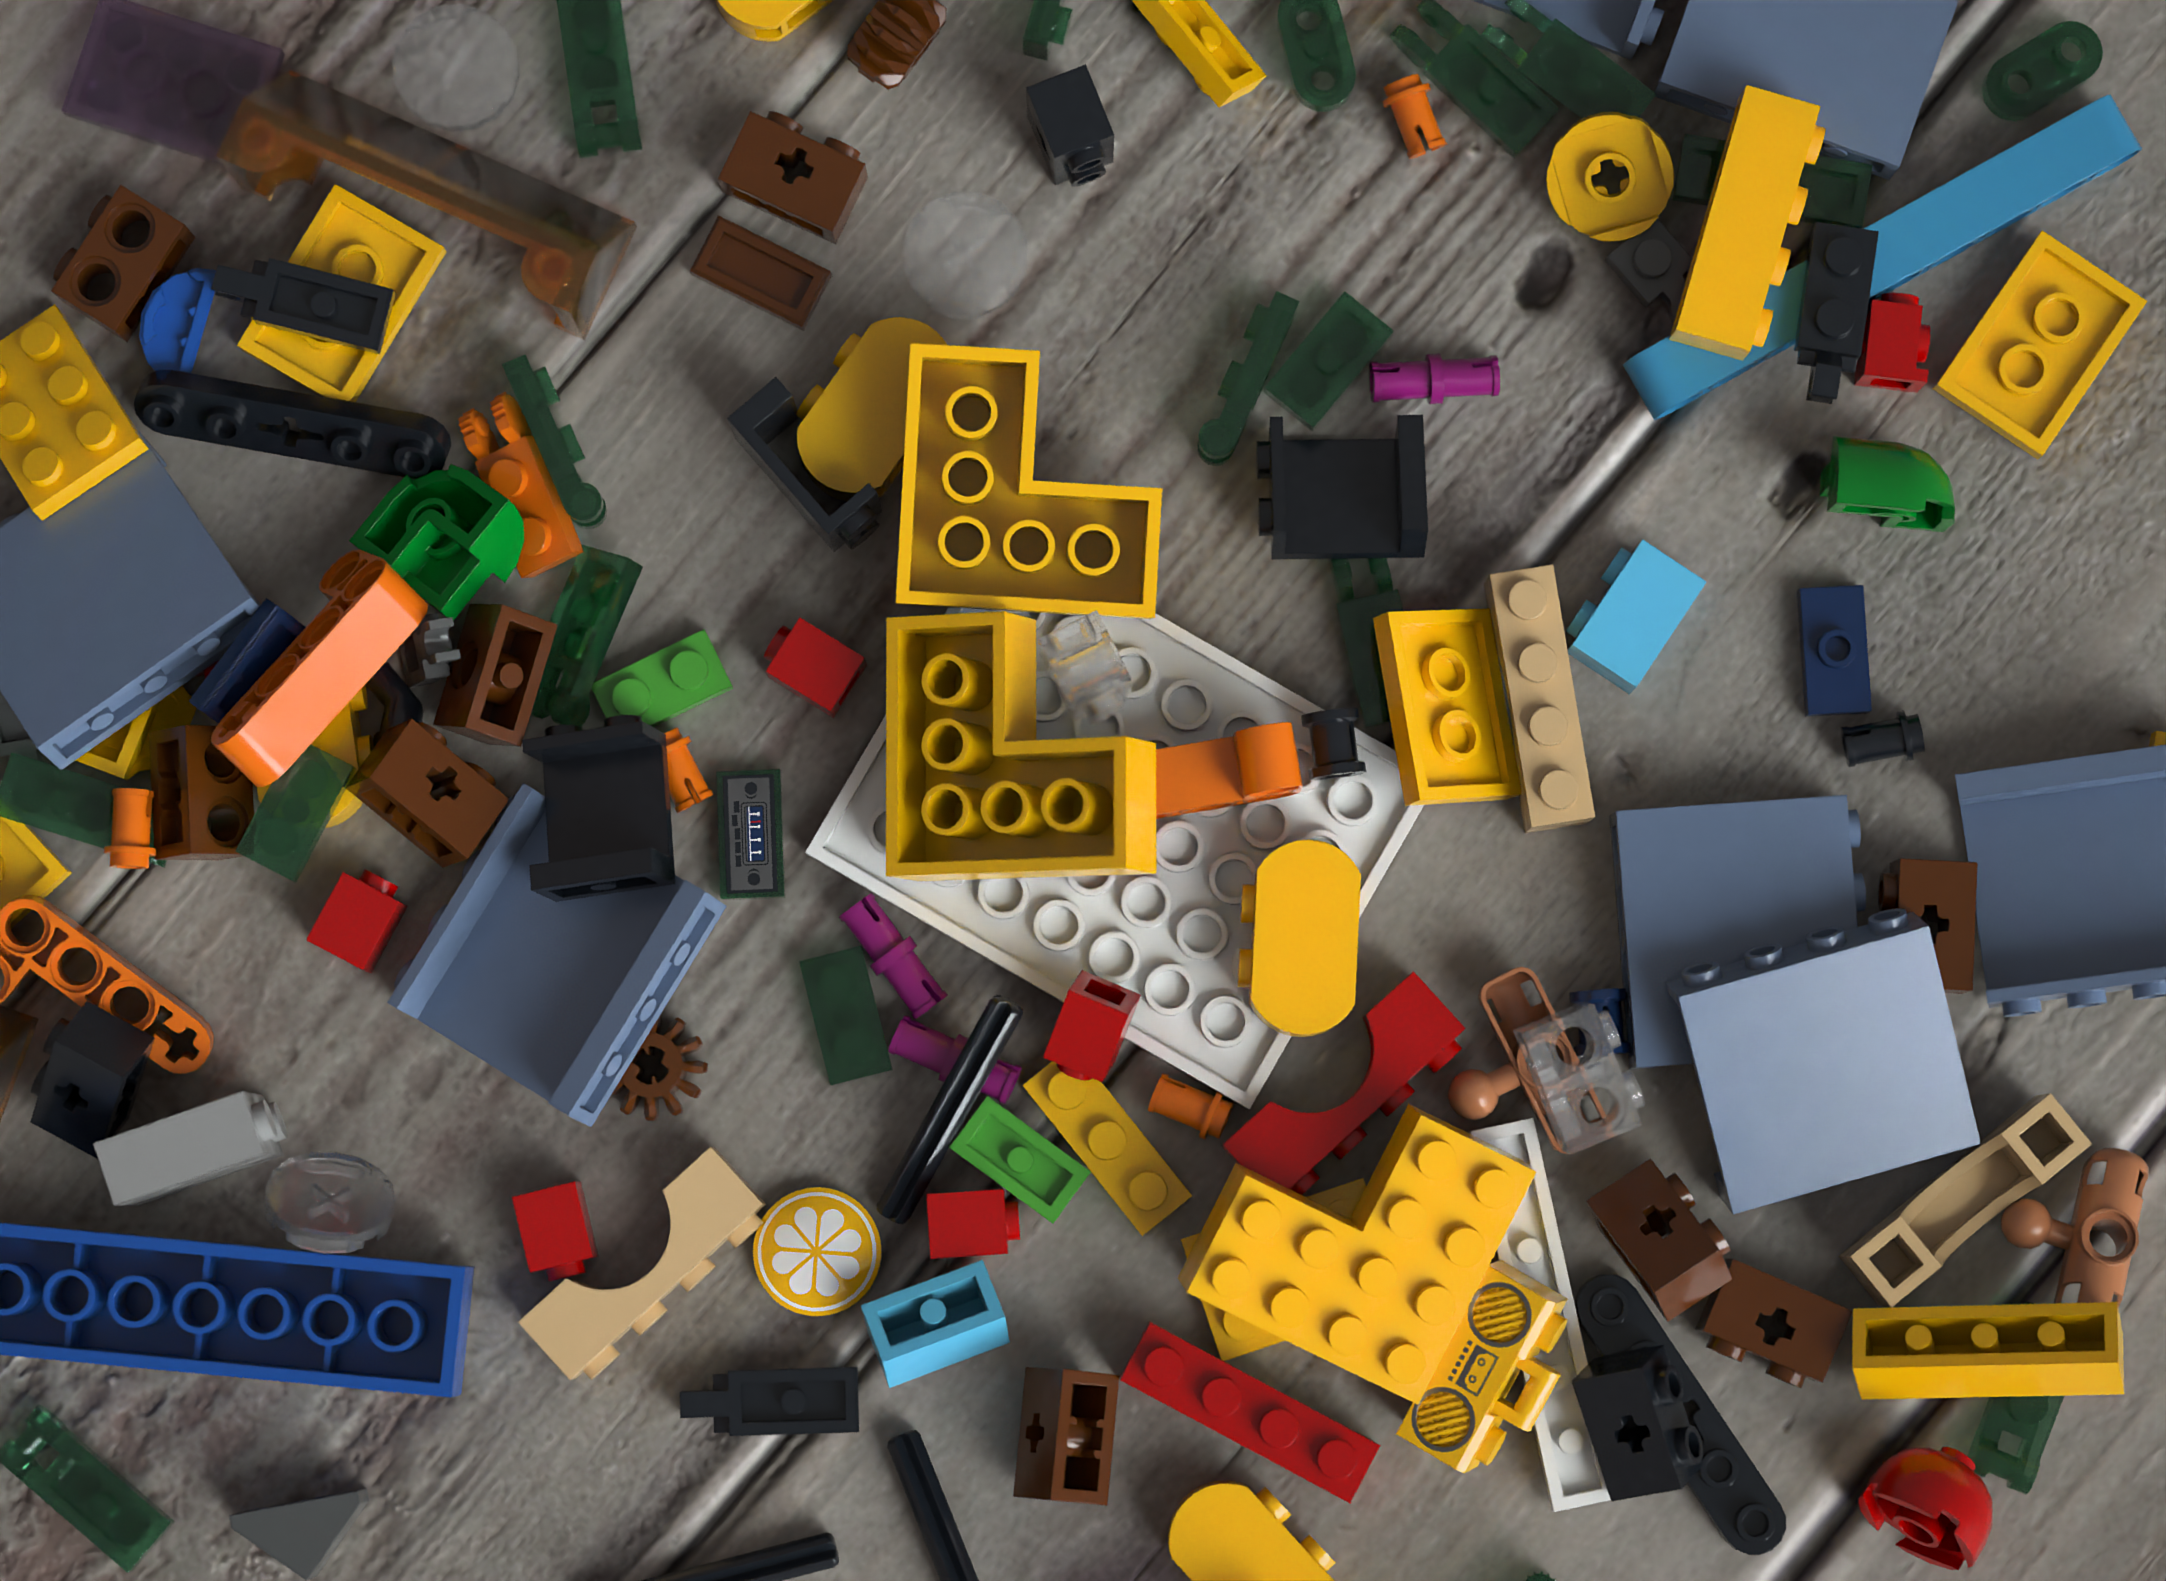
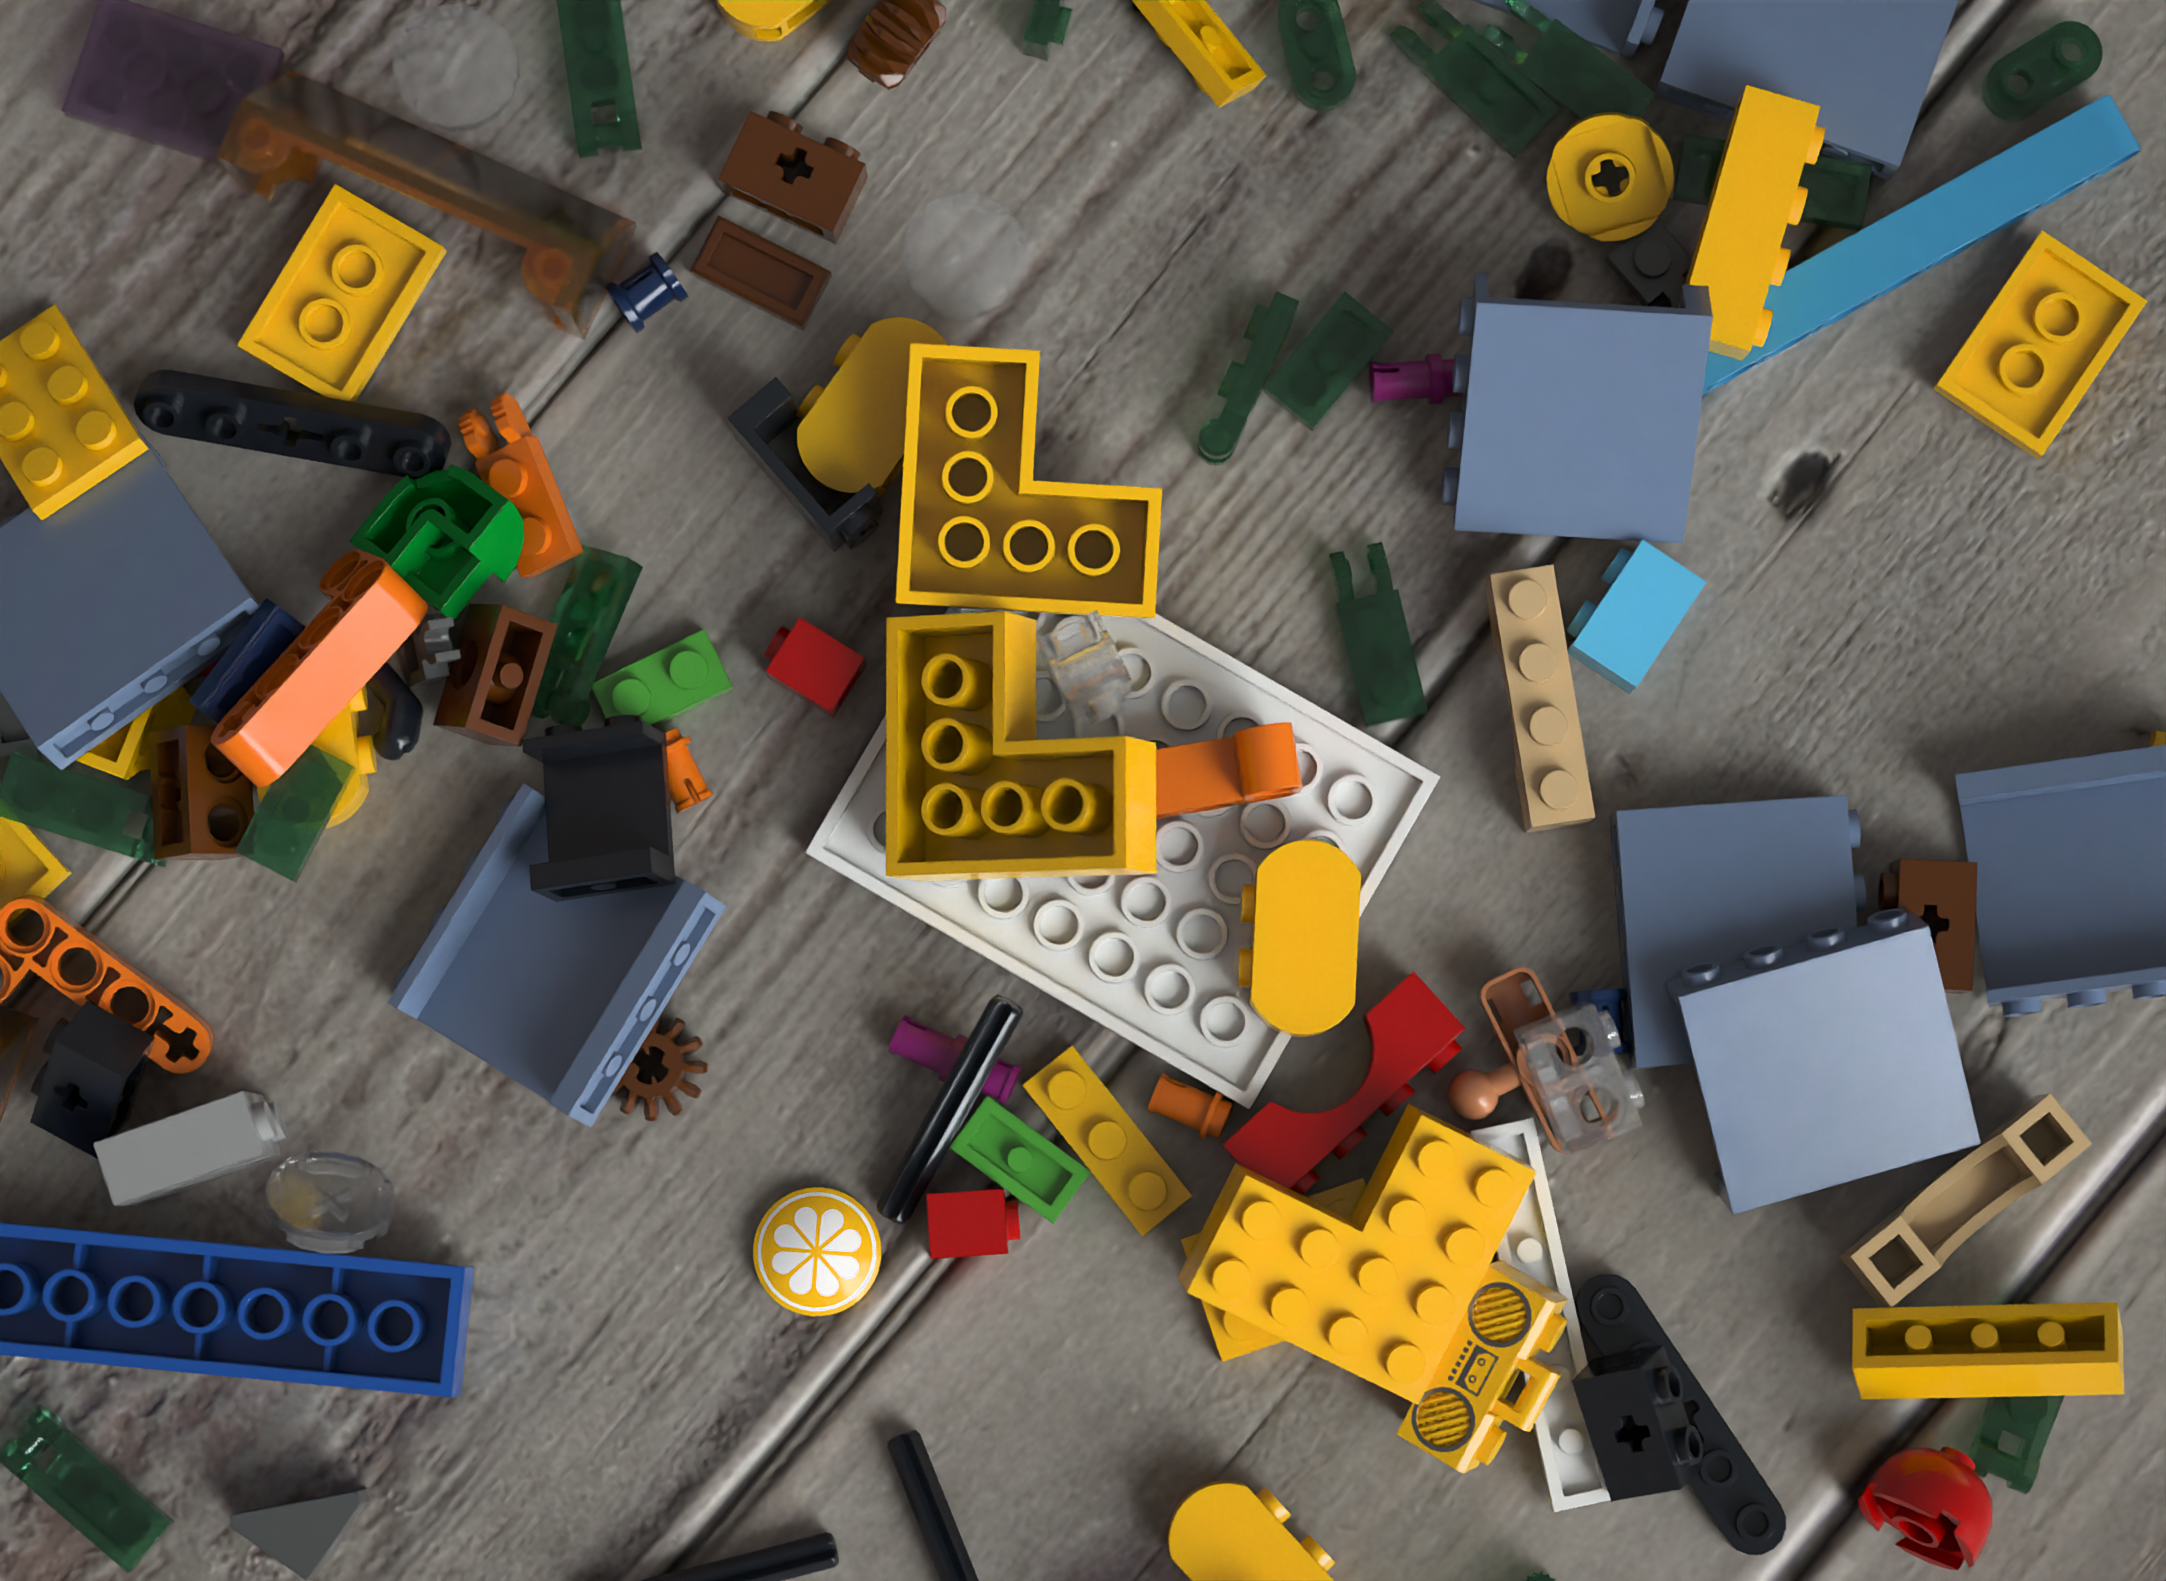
(131, 829): orange pin -> none
(135, 269): reddish brown brick -> none
(176, 320): blue plate -> none
(310, 302): black hinge -> none
(358, 919): red brick -> none
(398, 784): reddish brown brick -> none
(556, 1230): red brick -> none
(557, 445): clear green plate -> none
(646, 292): none -> dark blue bush
(706, 1209): tan arch -> none
(750, 834): tile -> none
(778, 1401): black hinge -> none
(846, 1015): clear green plate -> none
(893, 956): magenta pin -> none
(936, 1323): medium azure brick -> none
(1066, 1435): reddish brown brick -> none
(1071, 127): black brick -> none
(1091, 1027): red brick -> none
(1249, 1412): red arch -> none
(1333, 743): black bush -> none
(1344, 495): black panel -> none
(1413, 111): orange pin -> none
(1447, 706): yellow plate -> none
(1576, 416): none -> sand blue panel
(1670, 1269): reddish brown brick -> none
(1811, 1324): reddish brown brick -> none
(1834, 305): black hinge -> none
(1834, 650): dark blue plate -> none
(1883, 739): black pin -> none
(1888, 482): green brick -> none
(1894, 345): red brick -> none
(2104, 1207): nougat piece -> none

